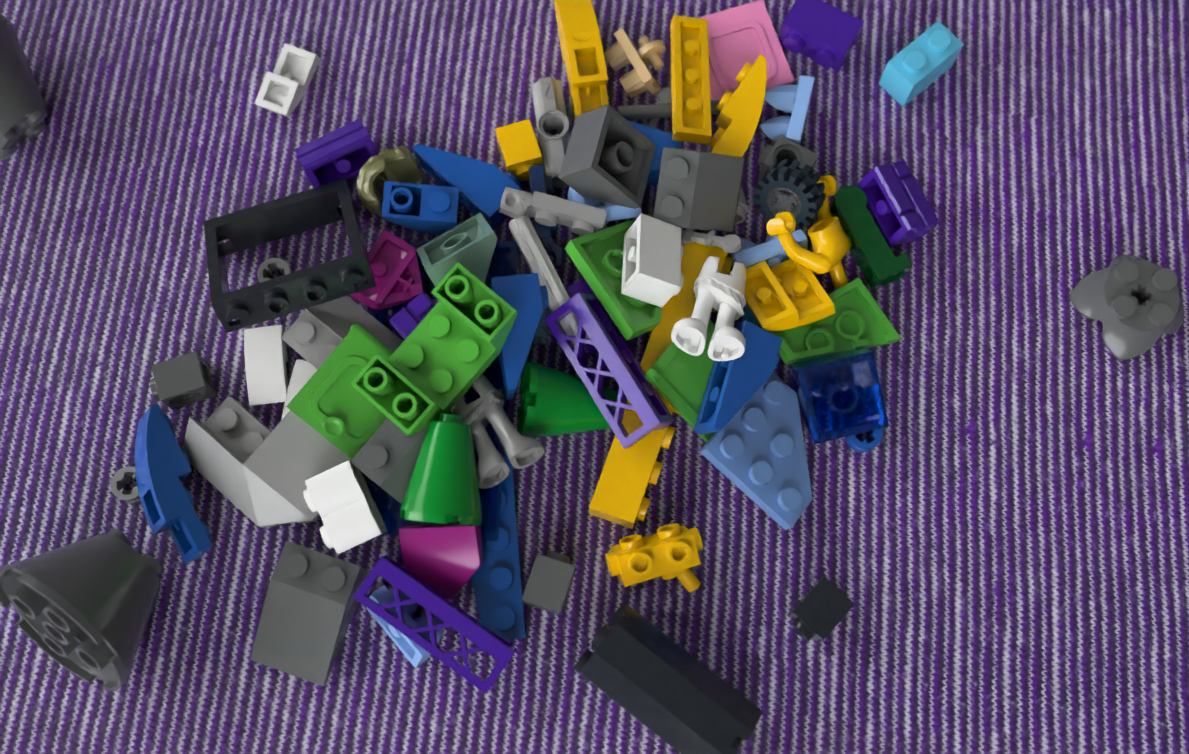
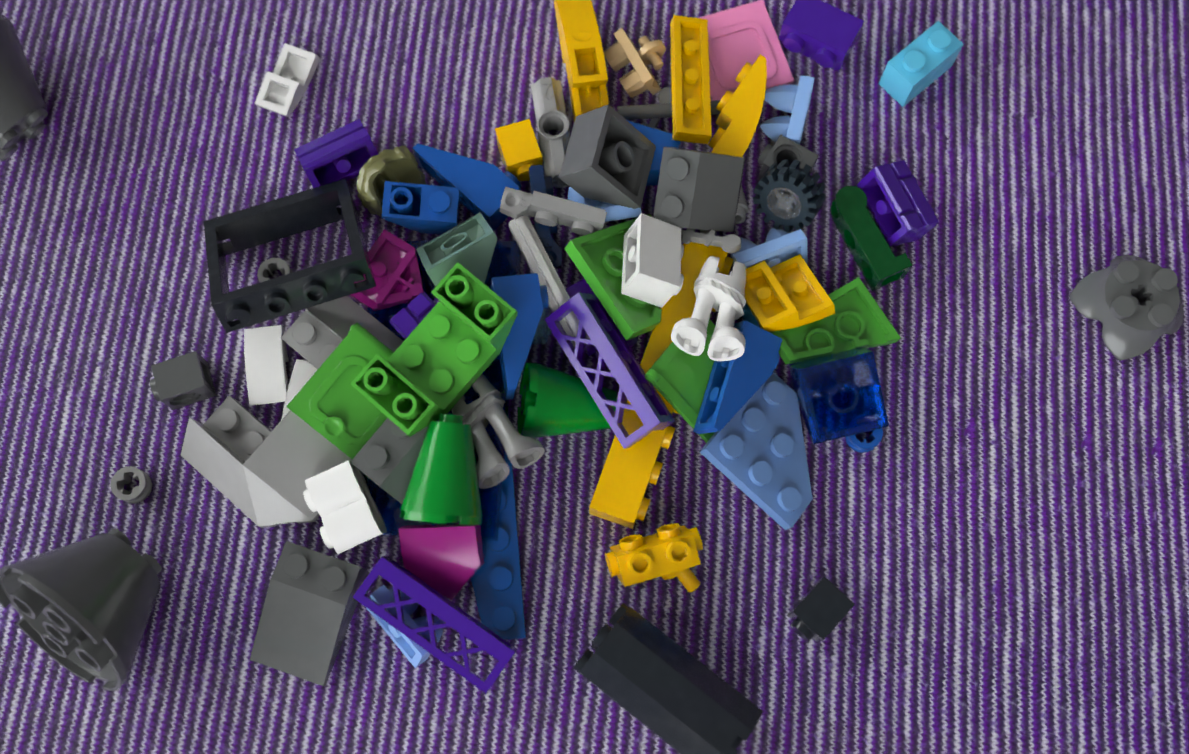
(159, 477): blue slope -> none
(549, 582): dark grey brick -> none
(827, 239): yellow piece -> none

